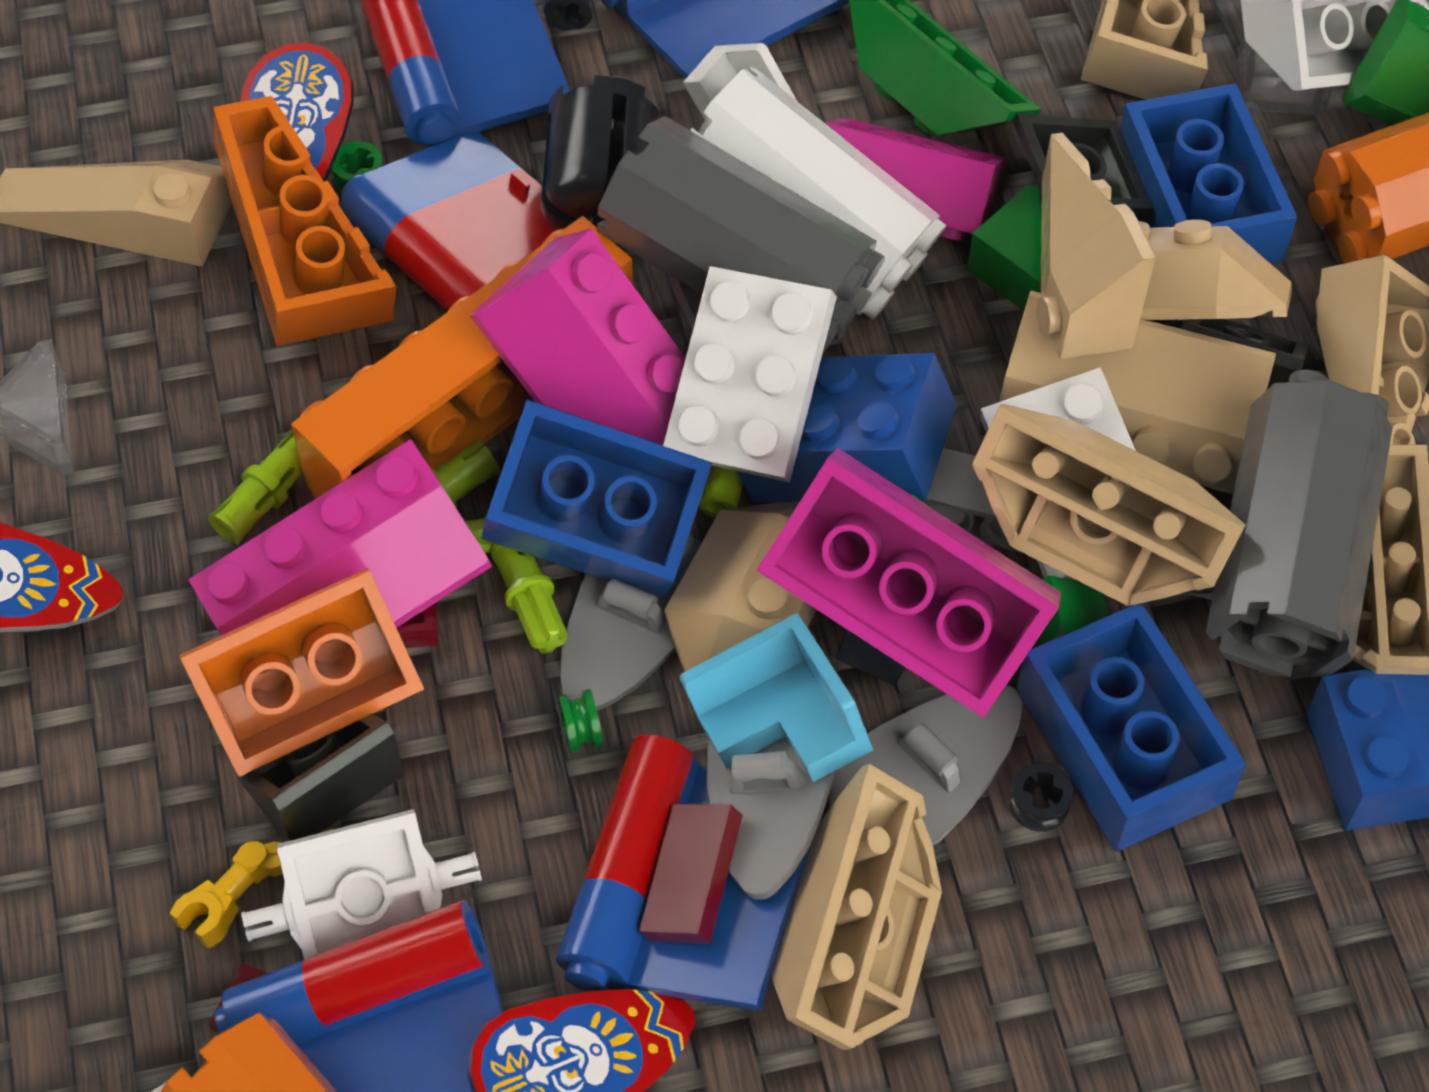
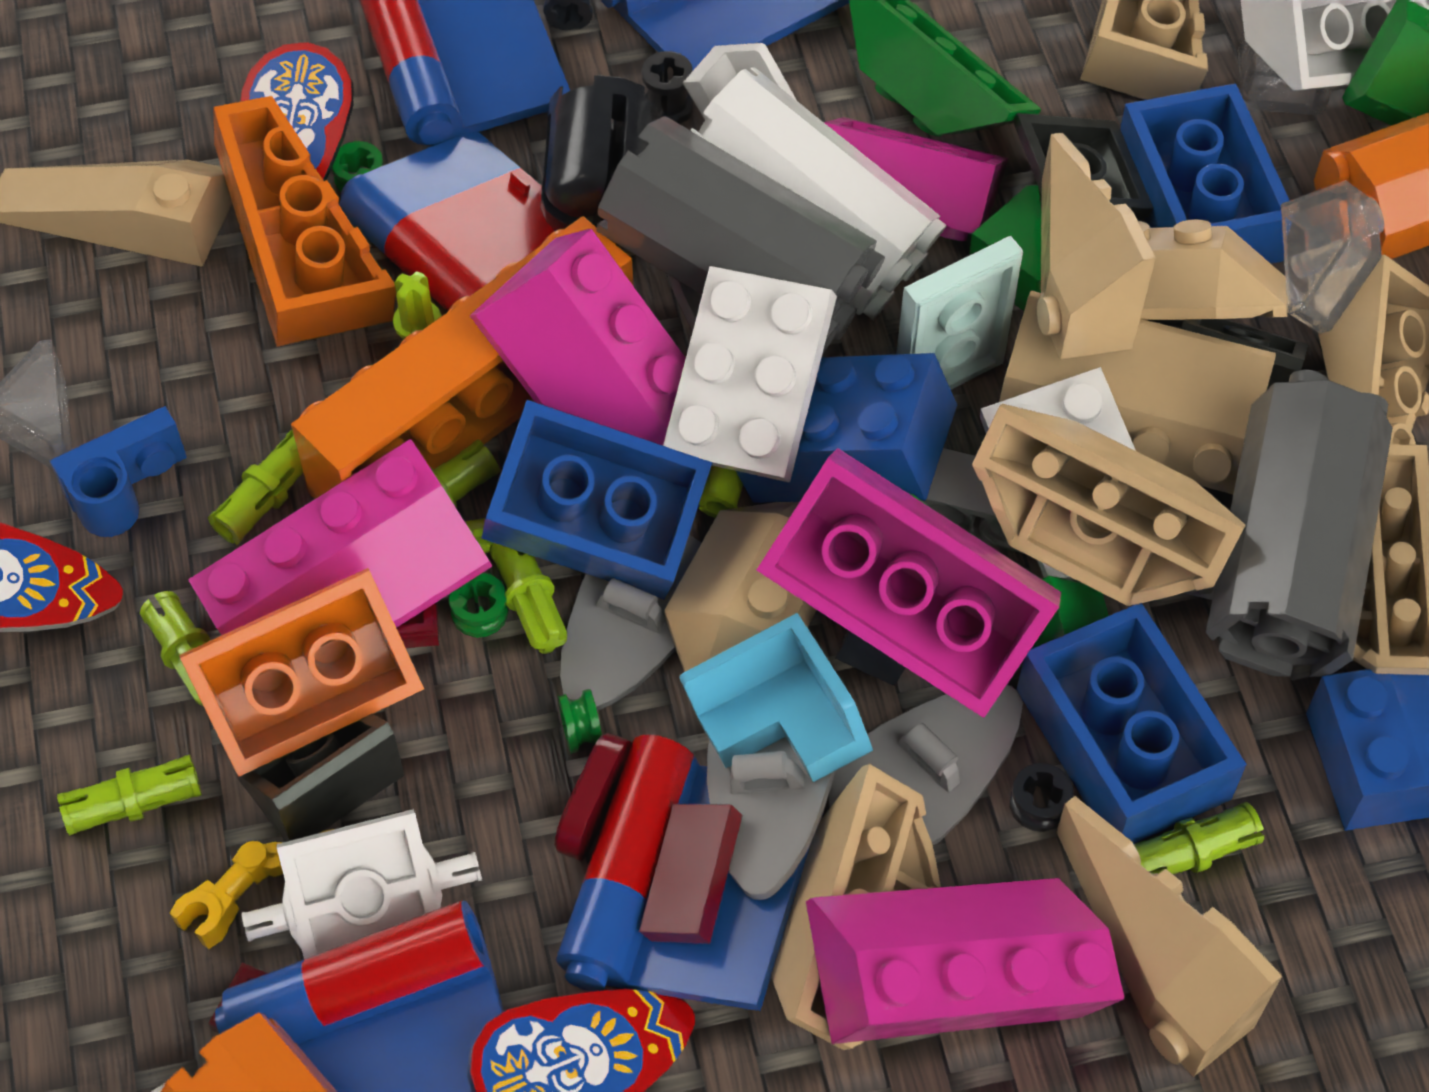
(112, 466): none -> blue plate
(129, 794): none -> lime pin
(174, 633): none -> lime axle
(414, 304): none -> lime axle
(481, 623): none -> green bush
(591, 797): none -> dark red tile
(656, 80): none -> black bush
(959, 959): none -> dark pink slope
(963, 312): none -> light aqua tile
(1186, 970): none -> tan wedge
(1200, 842): none -> lime pin
(1329, 251): none -> clear slope

